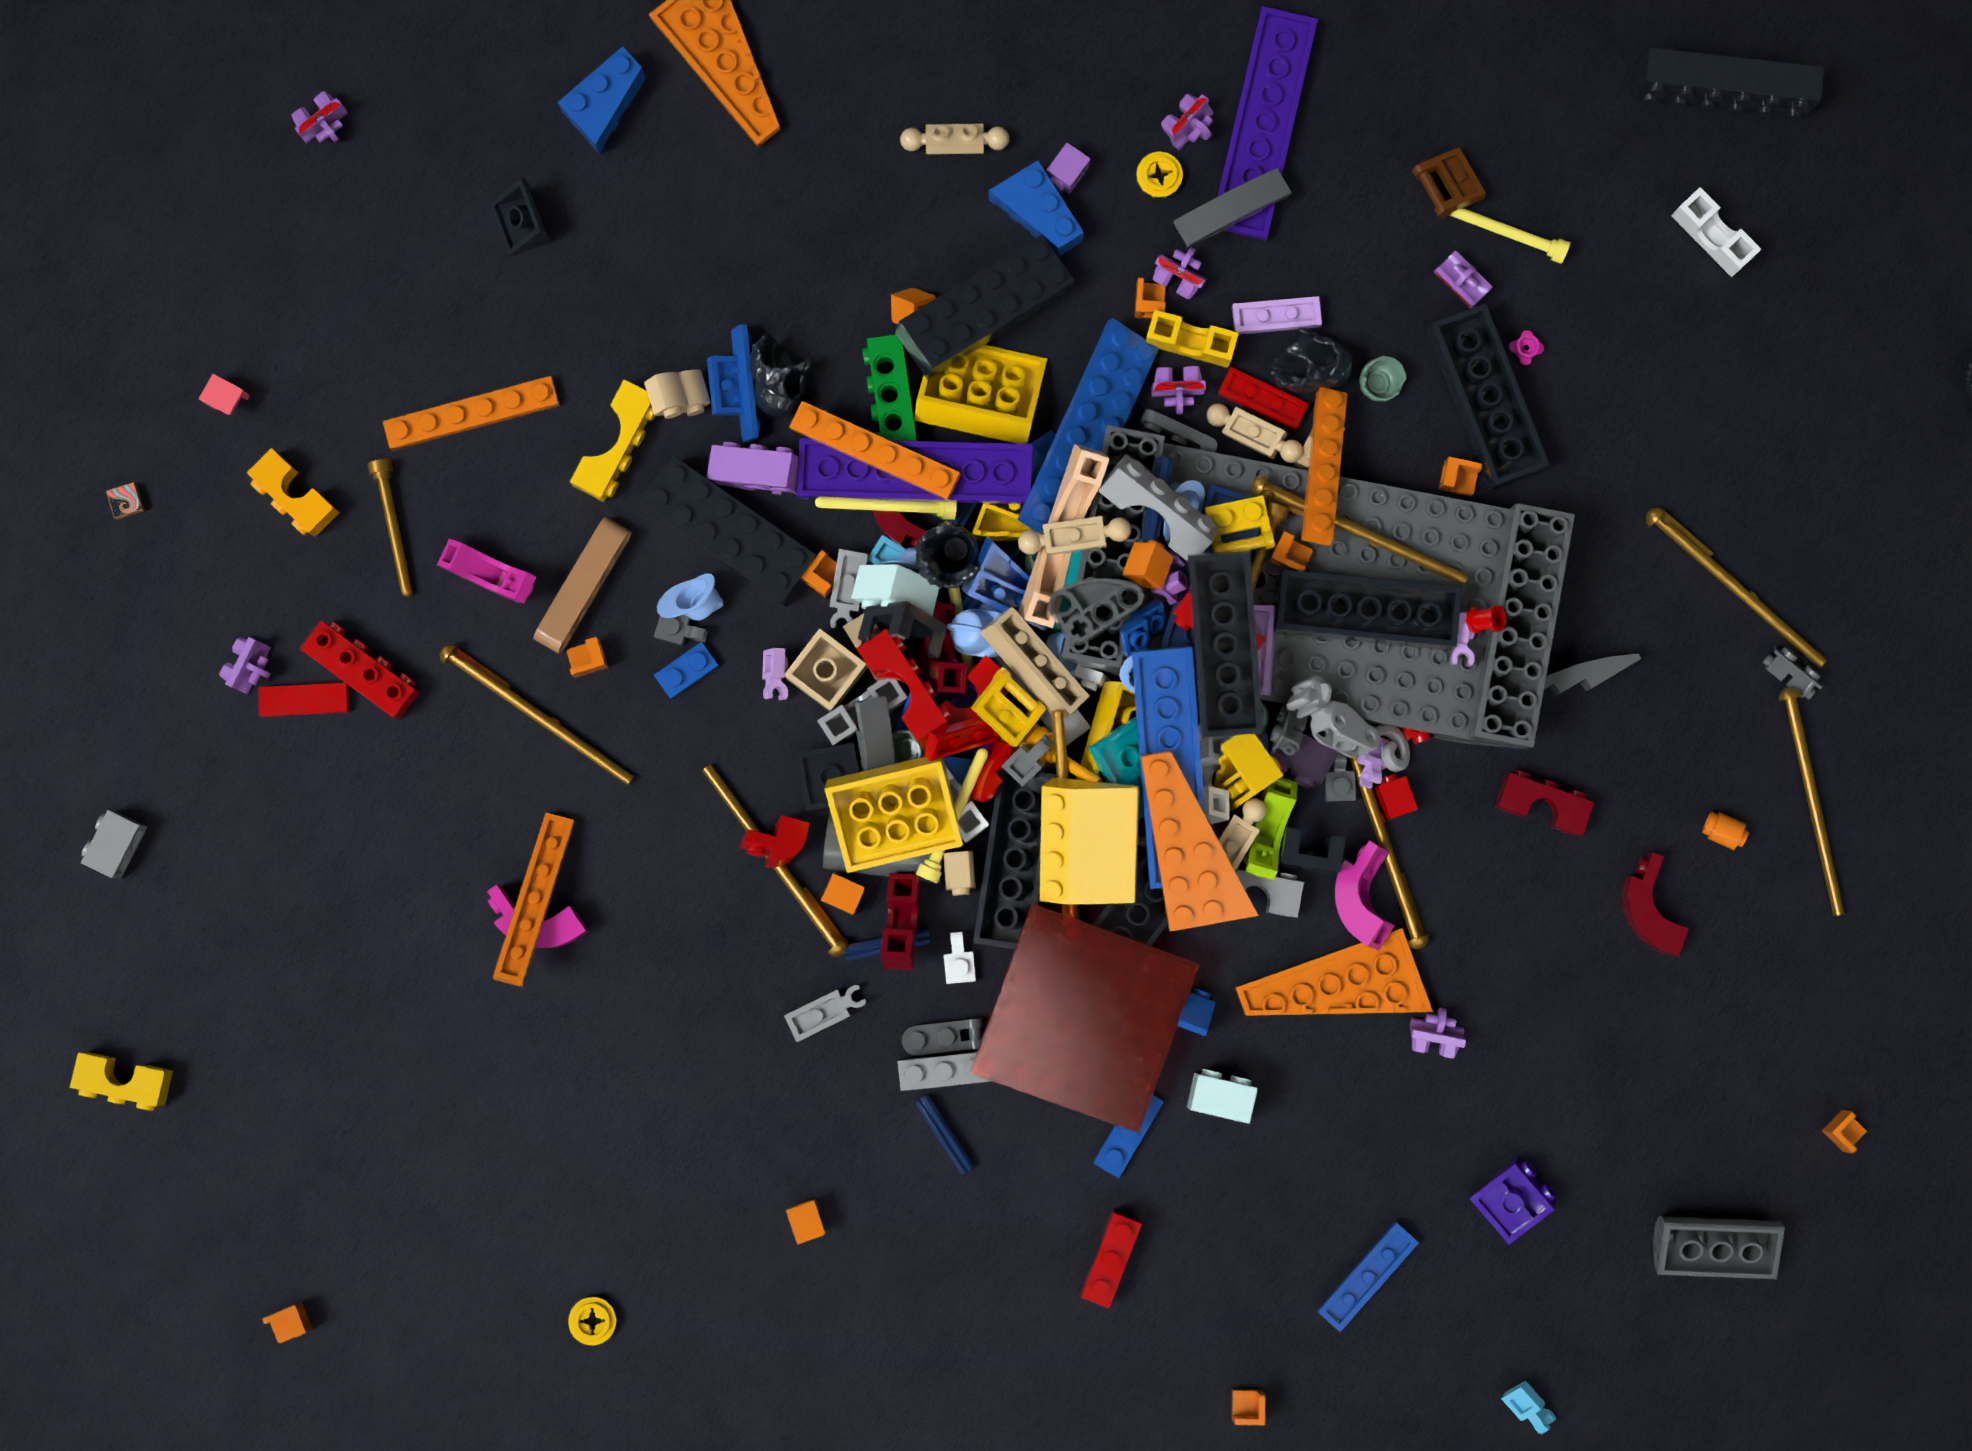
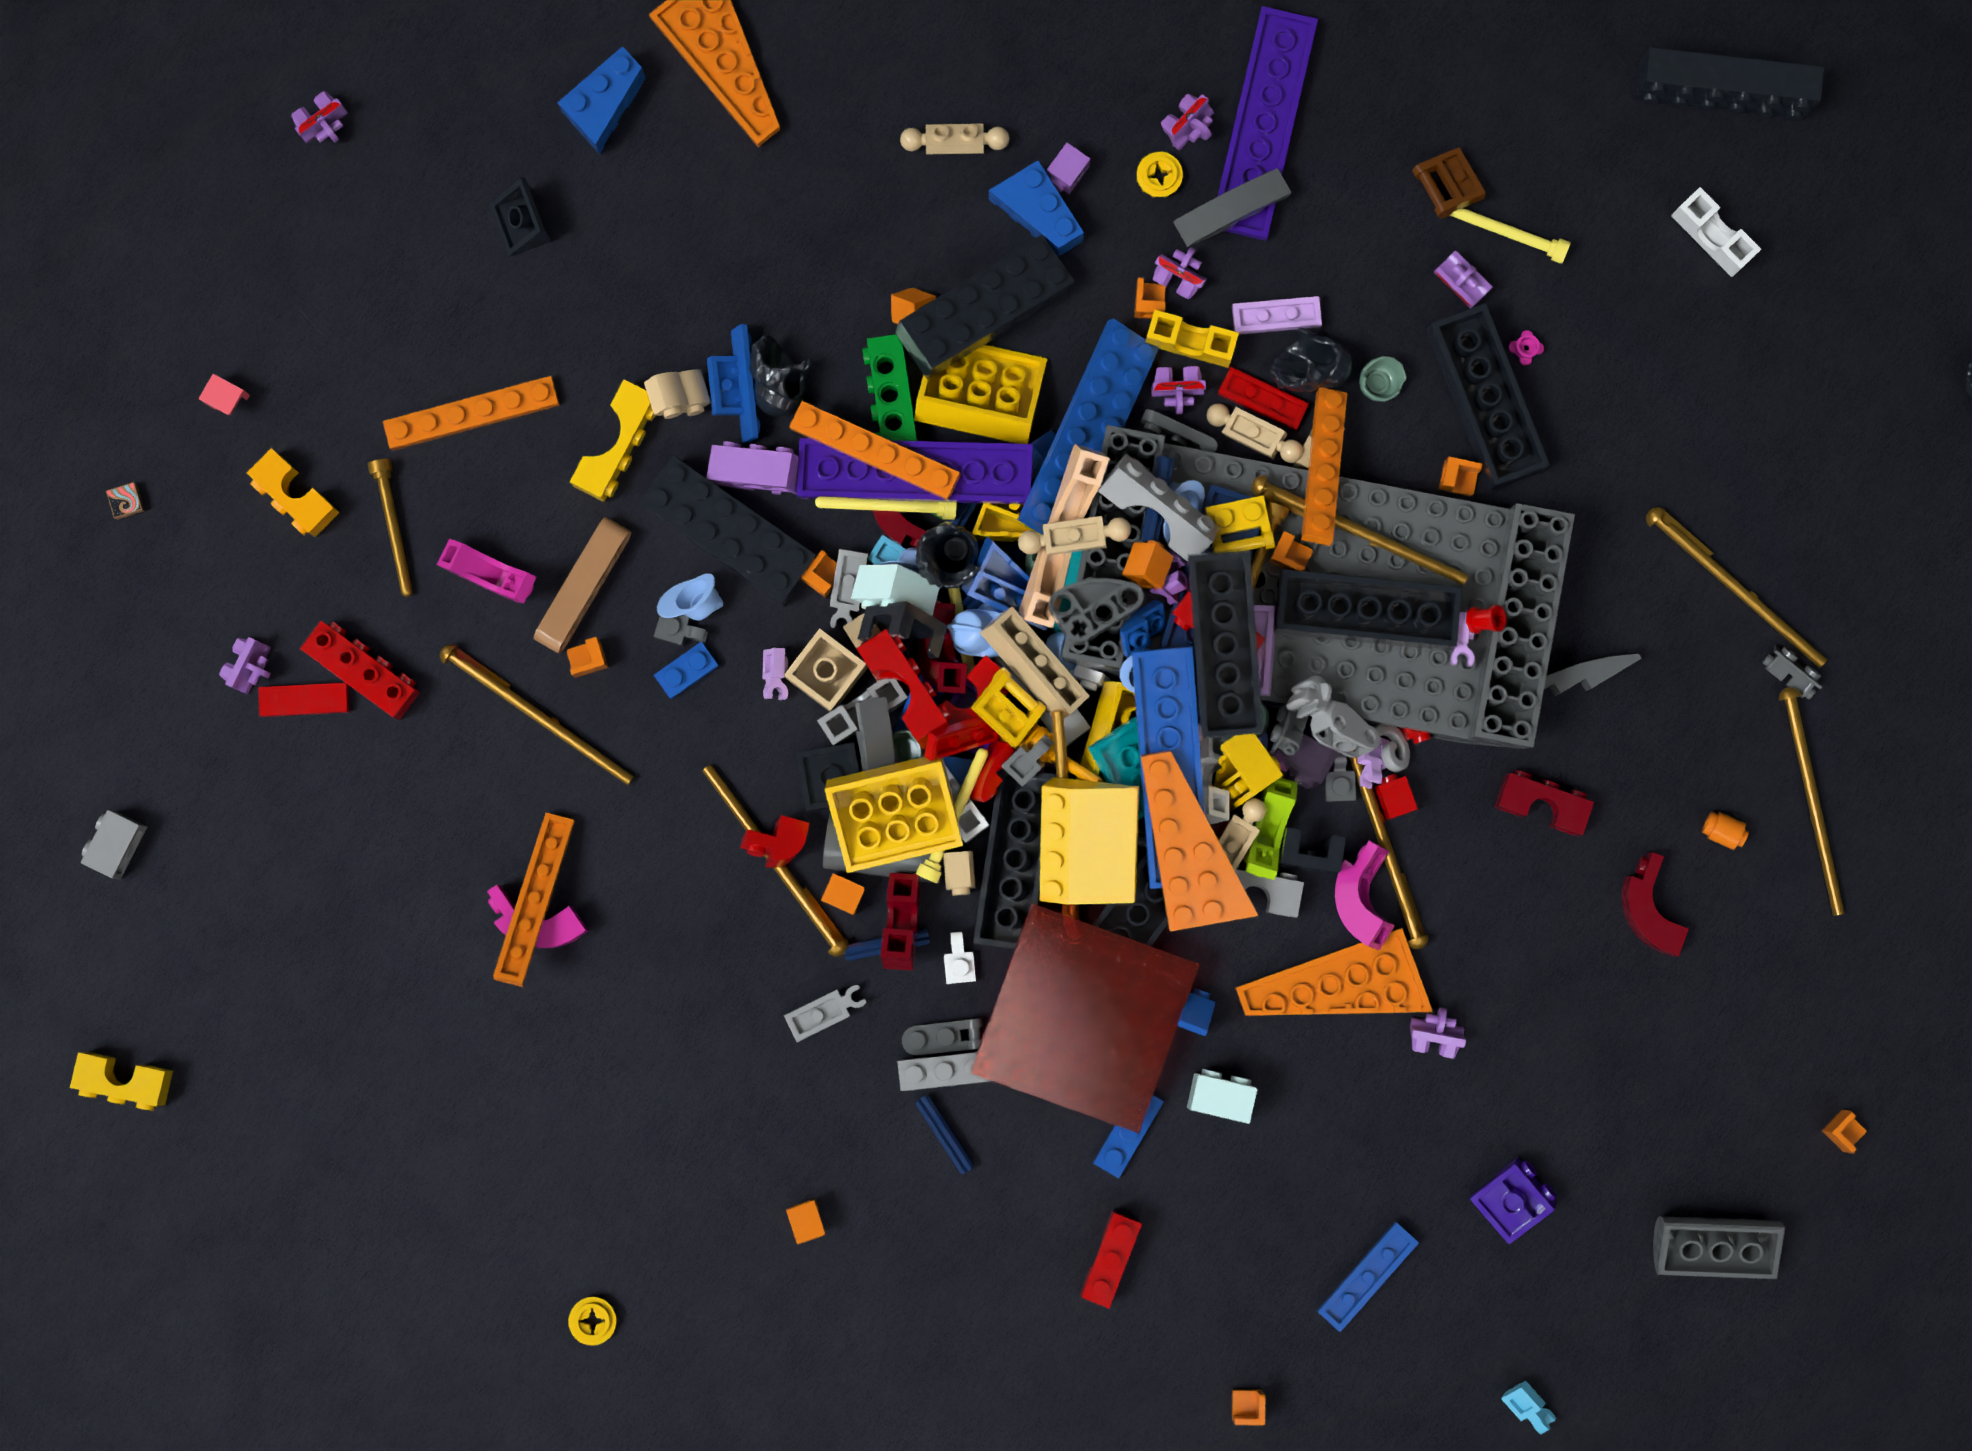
(289, 1322): orange panel -> none

